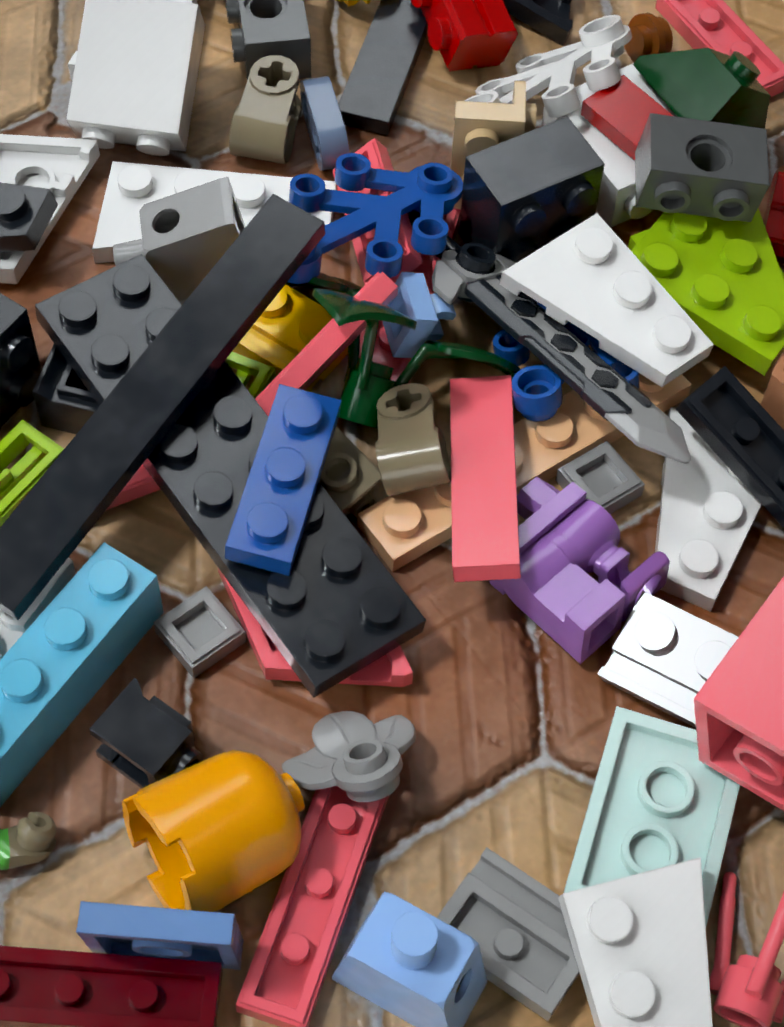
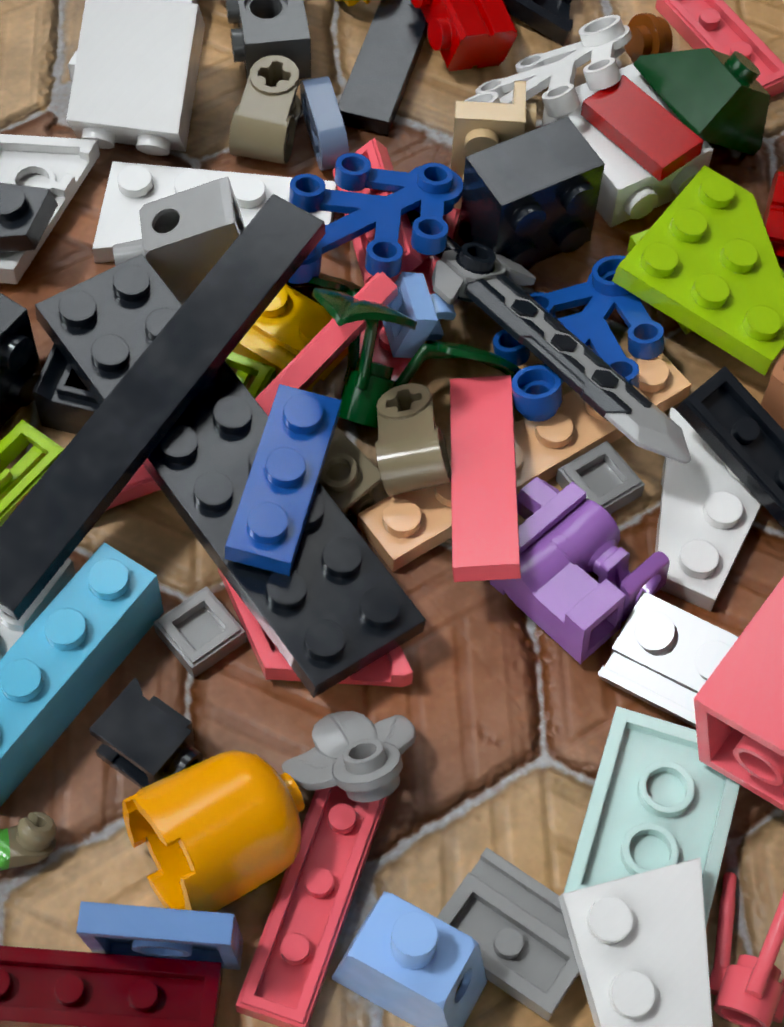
(612, 296): white wing -> none
(701, 168): dark grey brick -> none

